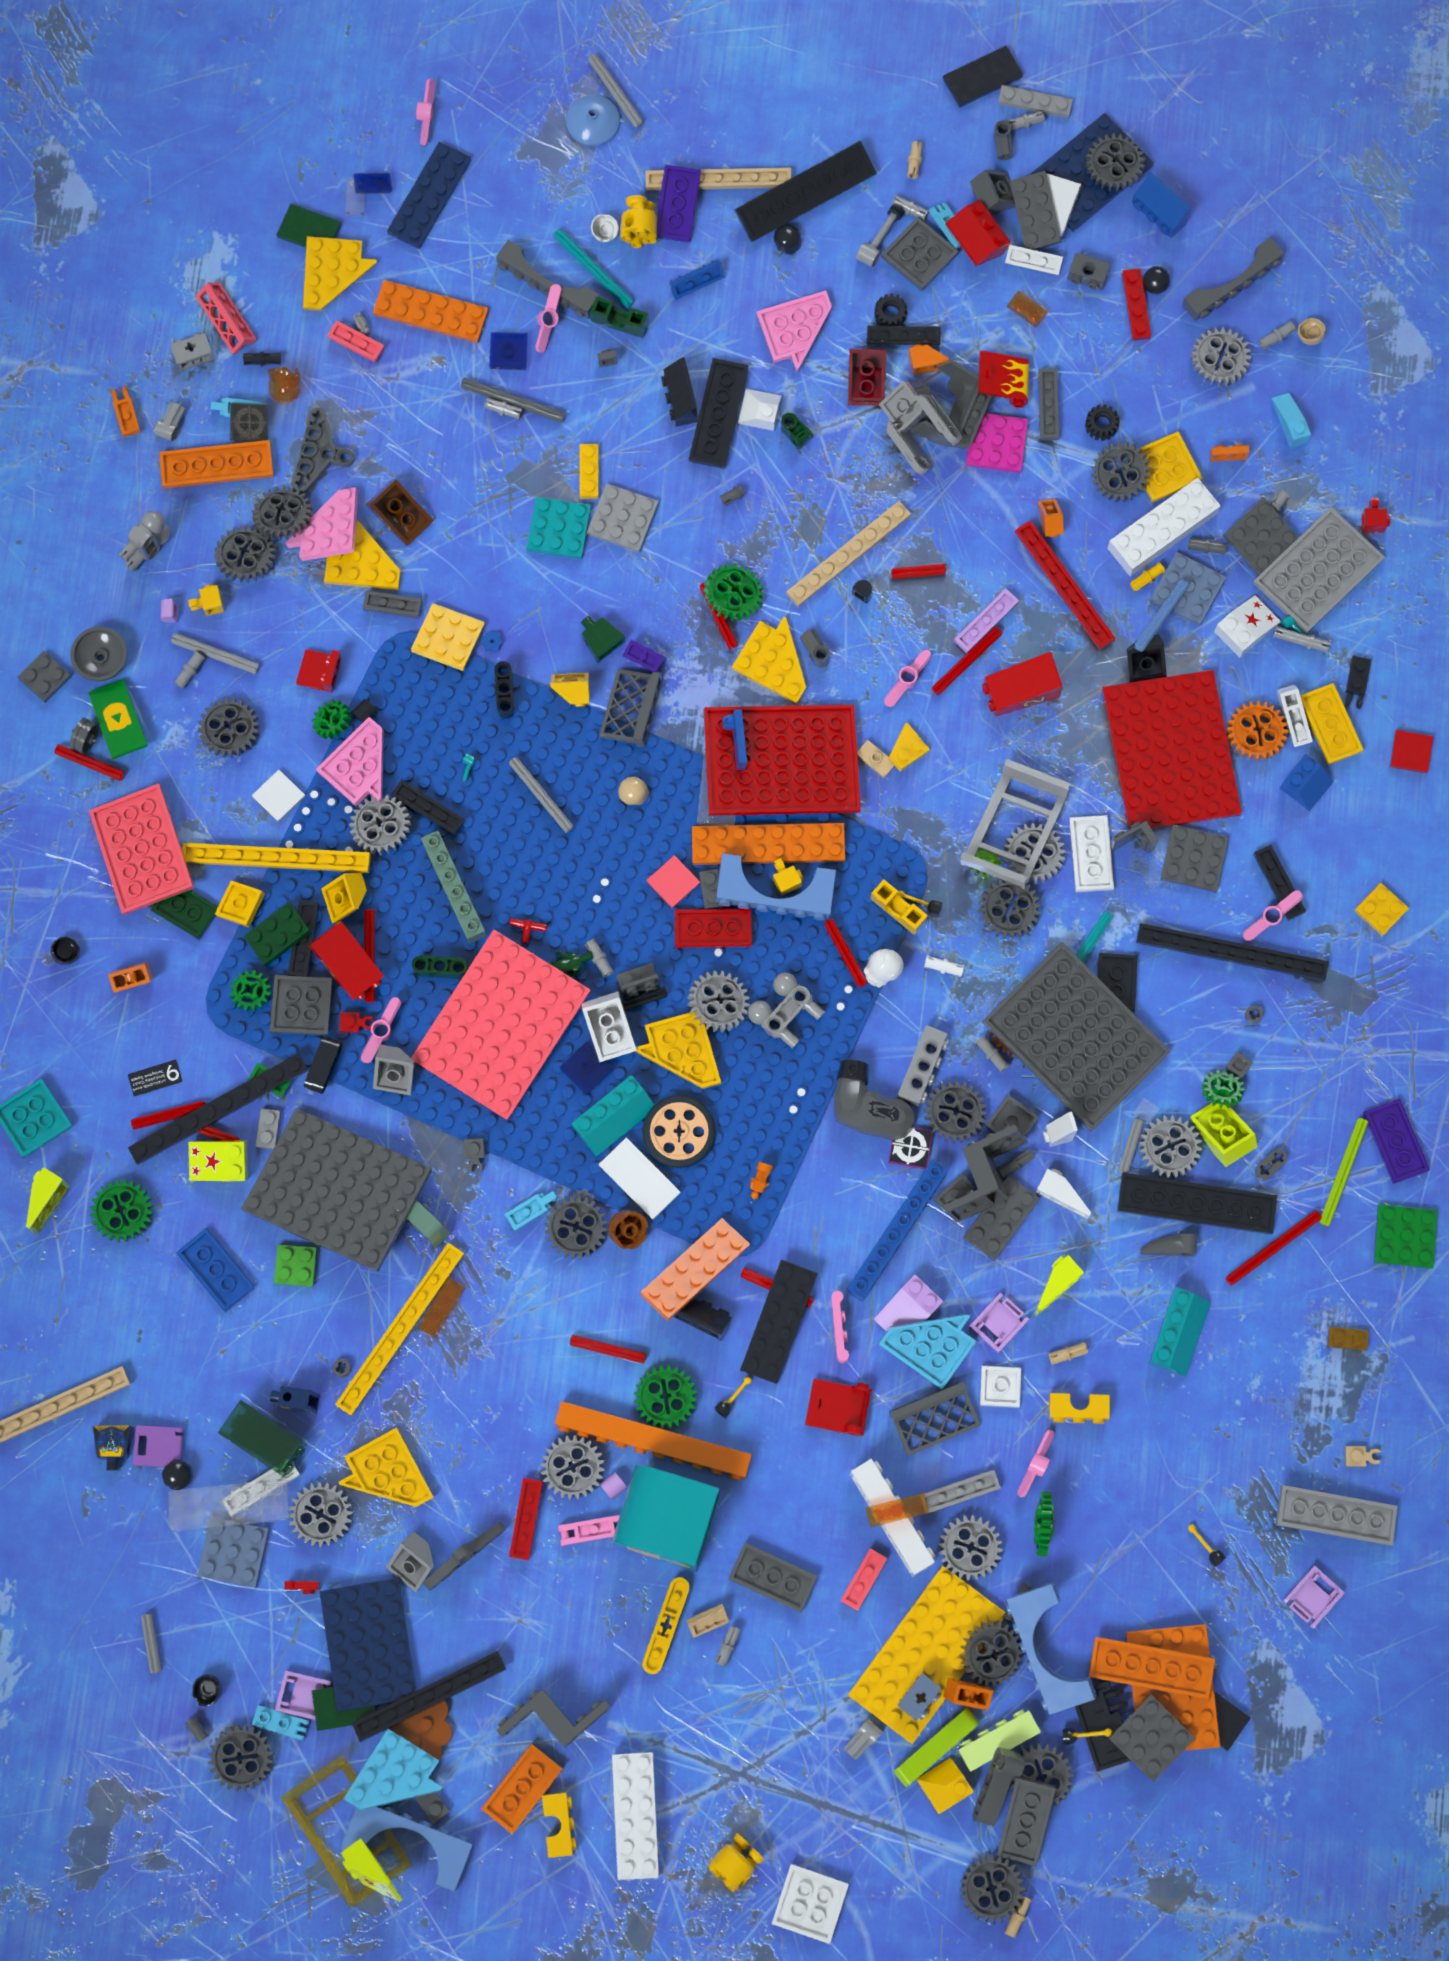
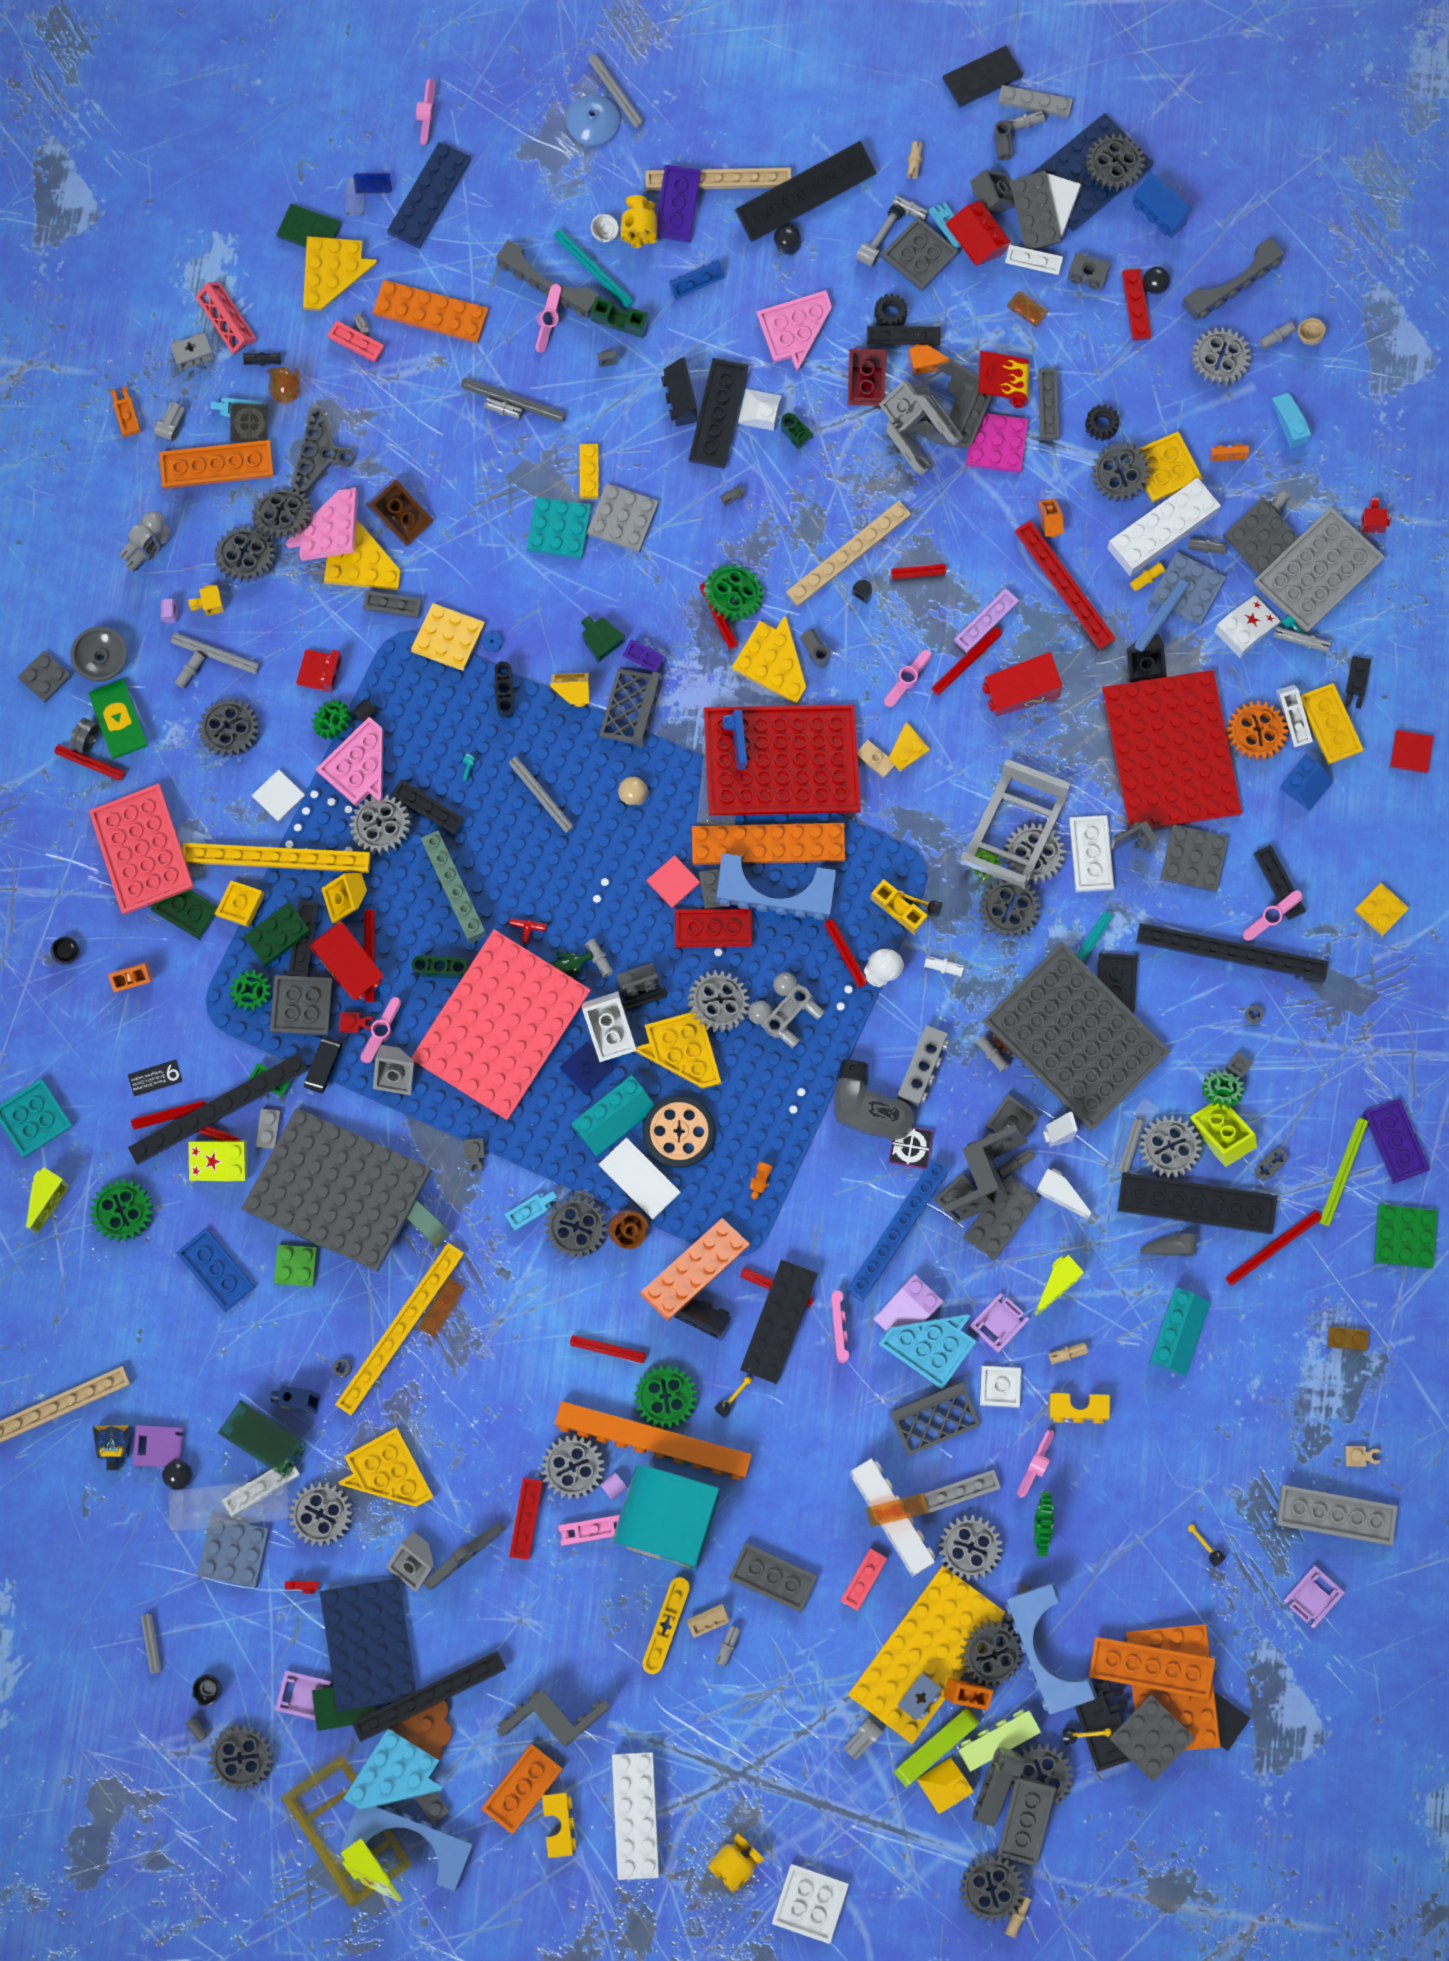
(279, 1722): medium azure hinge -> none
(508, 351): clear blue plate -> none
(786, 879): yellow brick -> none
(841, 1407): red door -> none
(960, 1095): dark grey gear -> none

